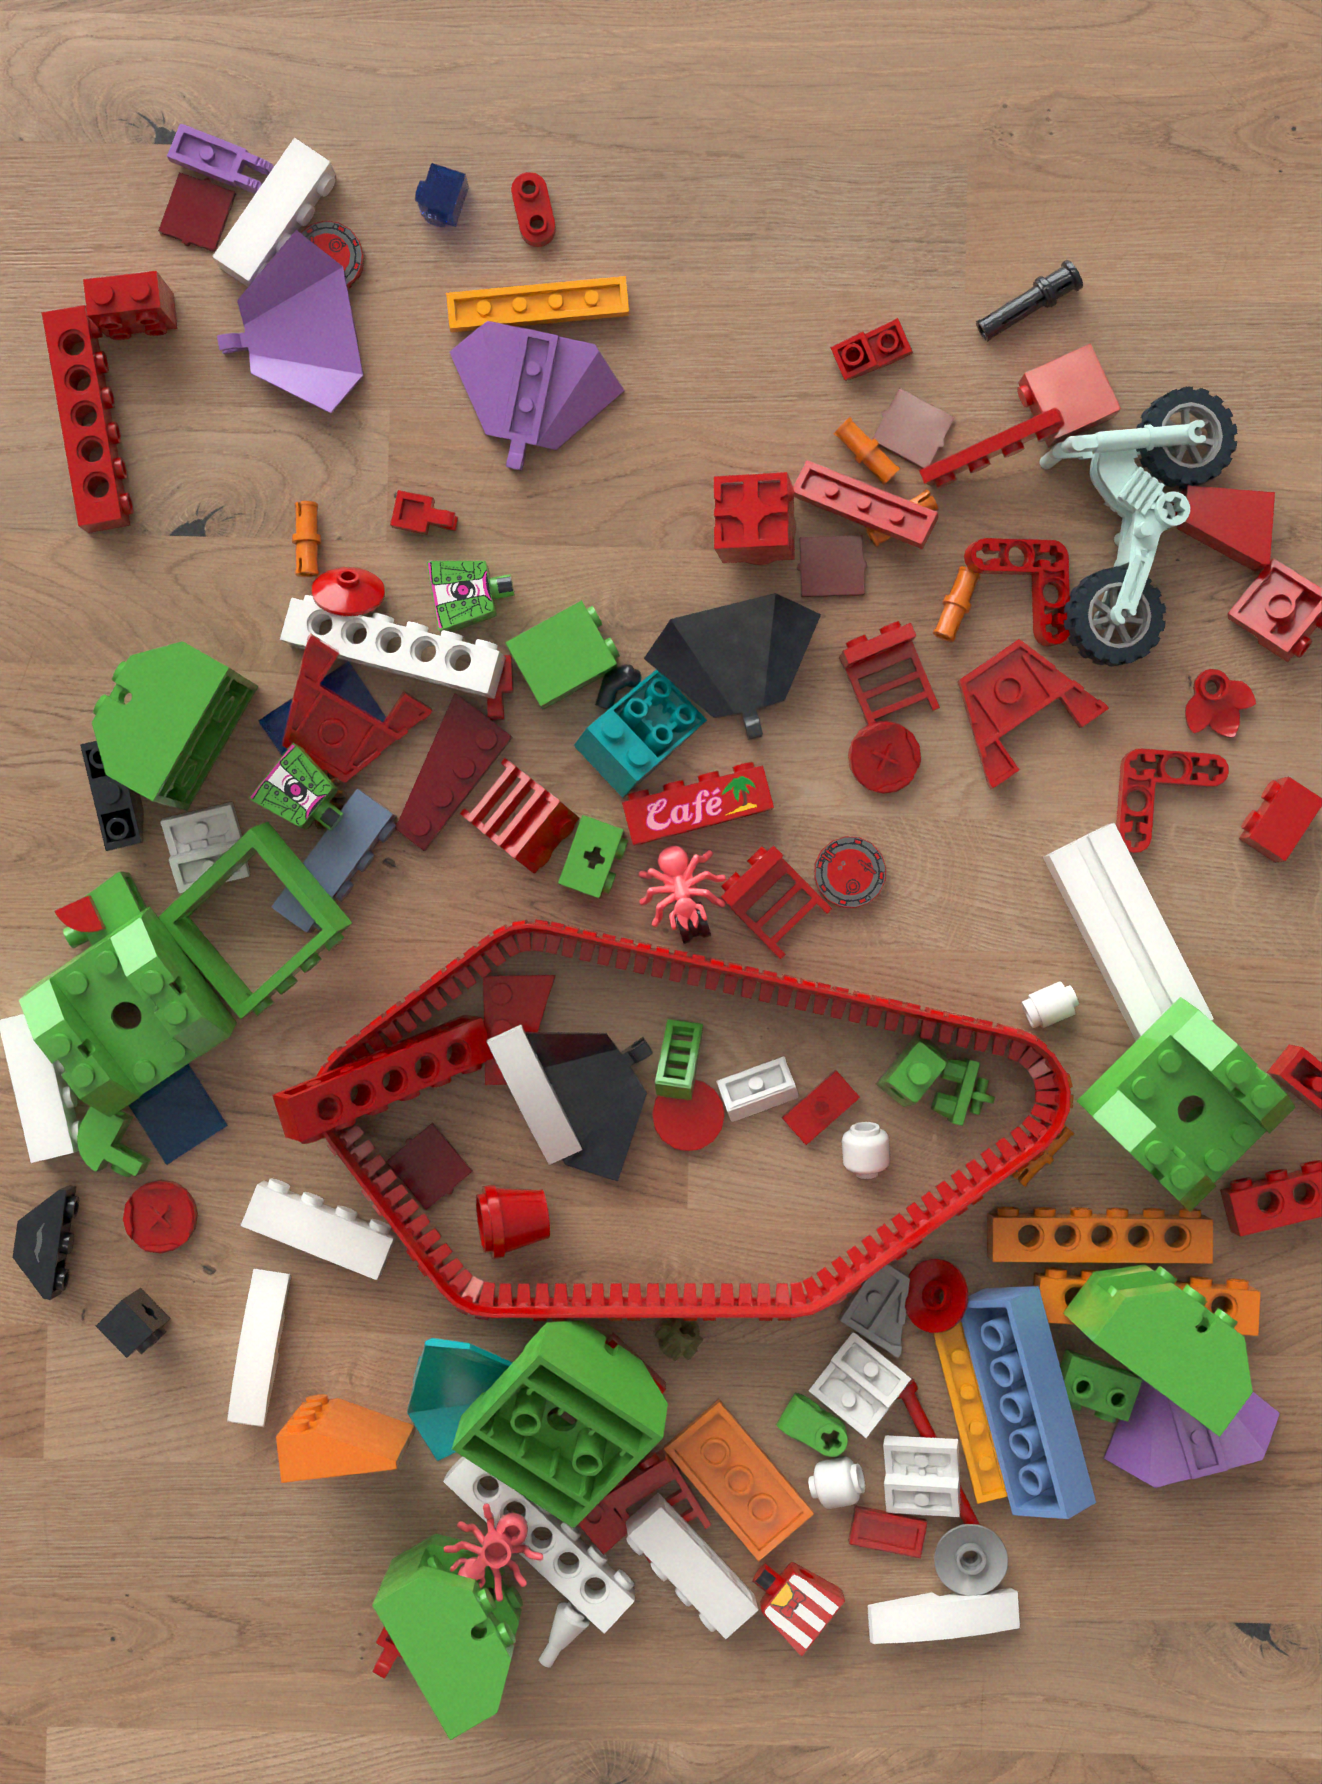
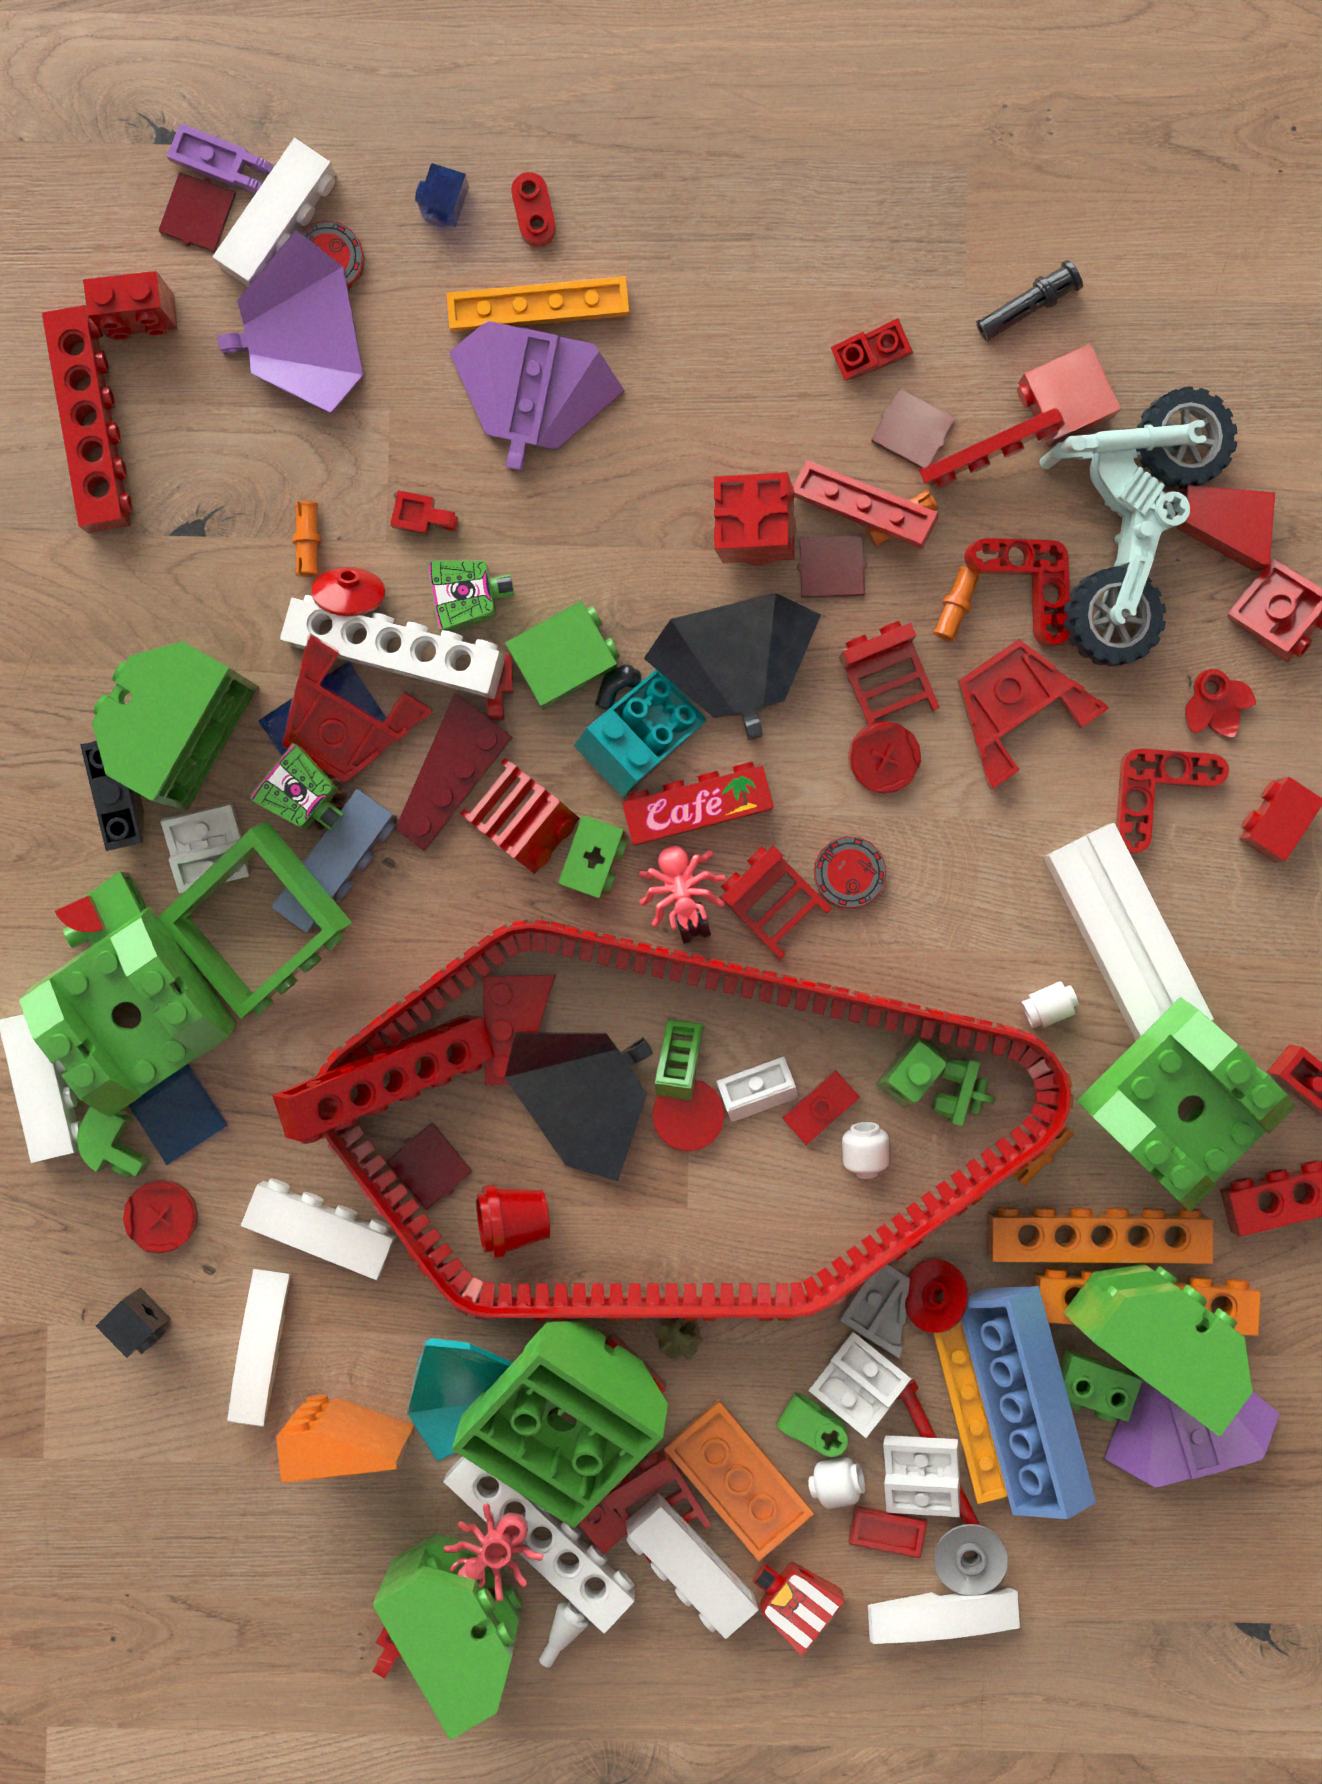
(45, 1240): black slope -> none
(534, 1094): white slope -> none
(866, 451): orange pin -> none

